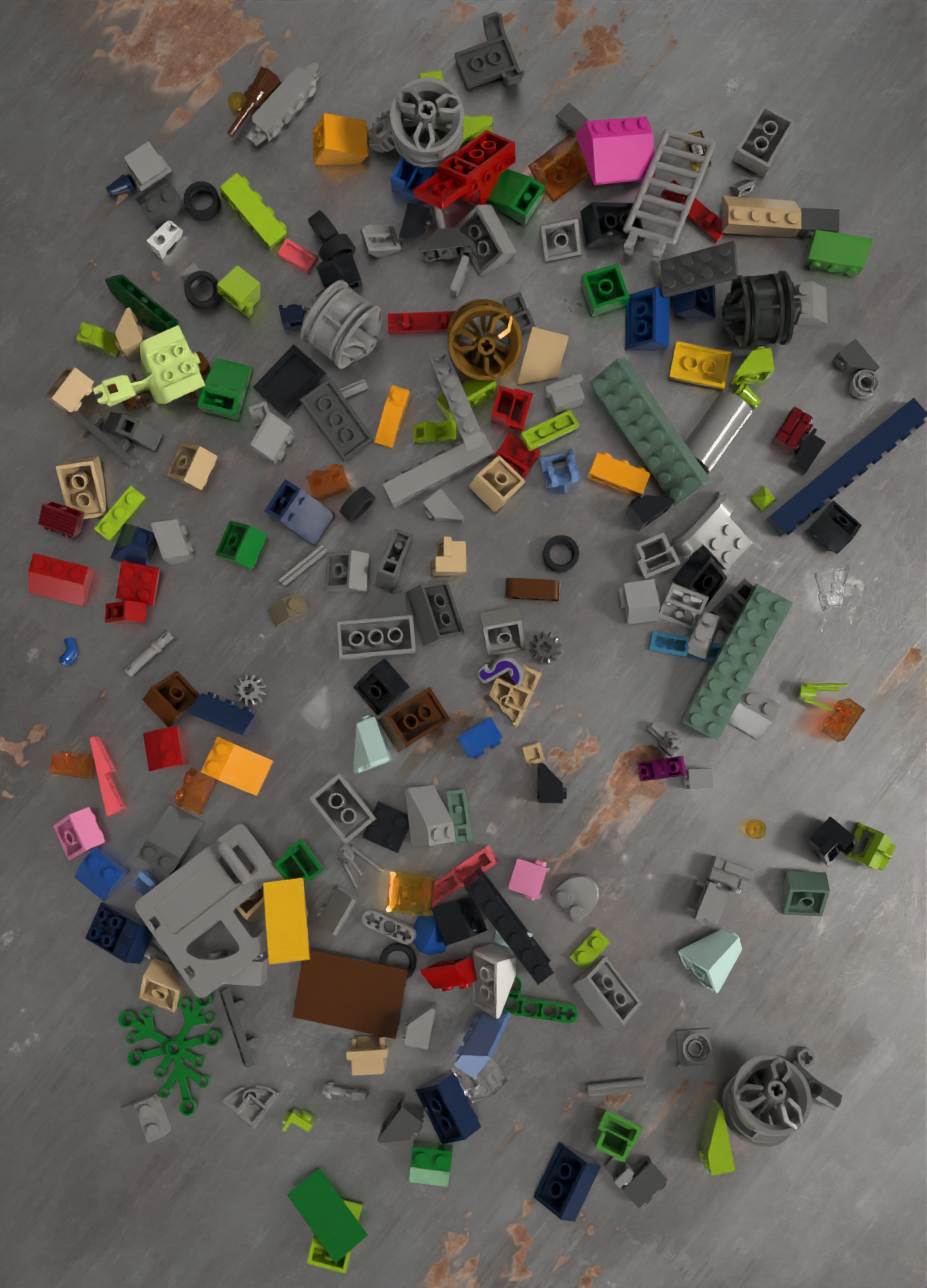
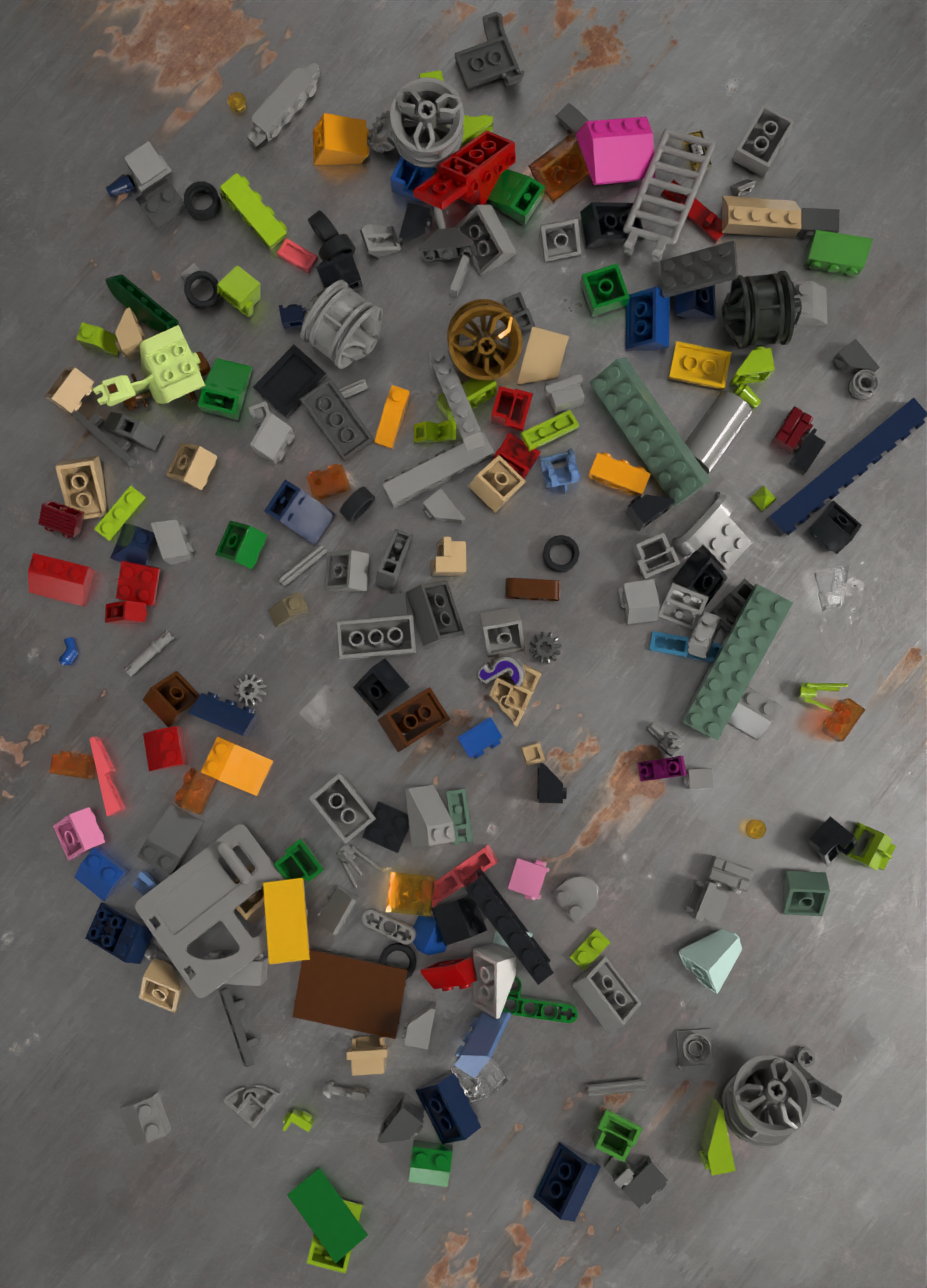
(164, 238): white leg -> none
(180, 1070): green plant -> none
(262, 87): reddish brown piece -> none
(369, 745): light aqua slope -> none
(420, 322): red hinge -> none

